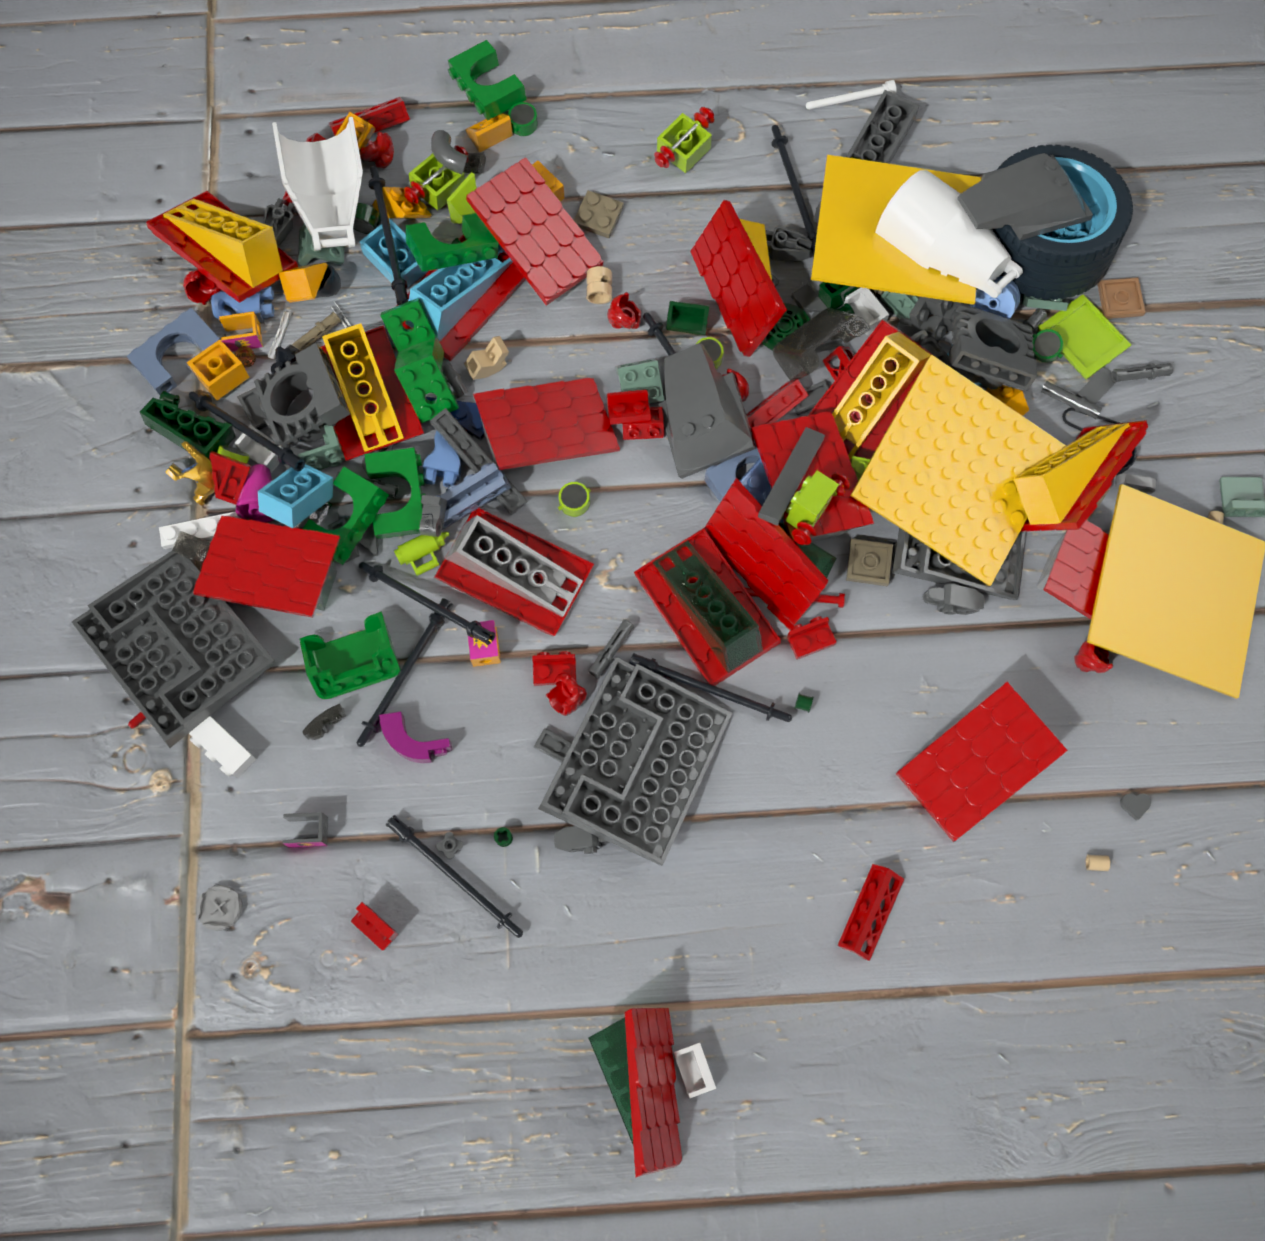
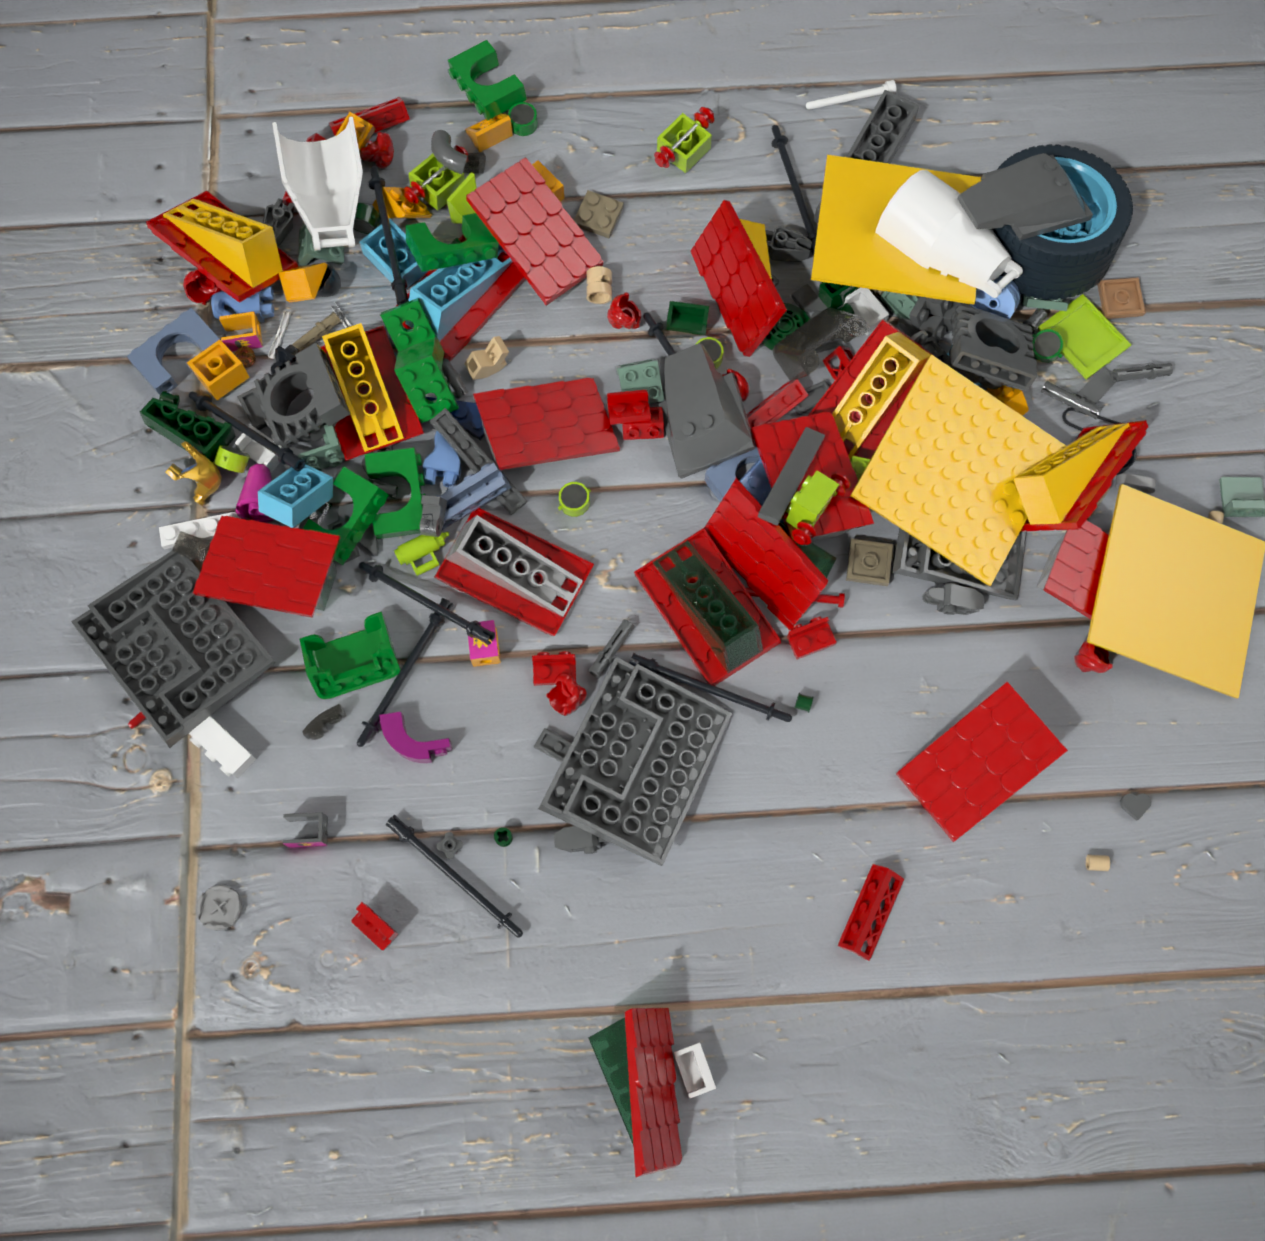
(228, 477): red wing -> none

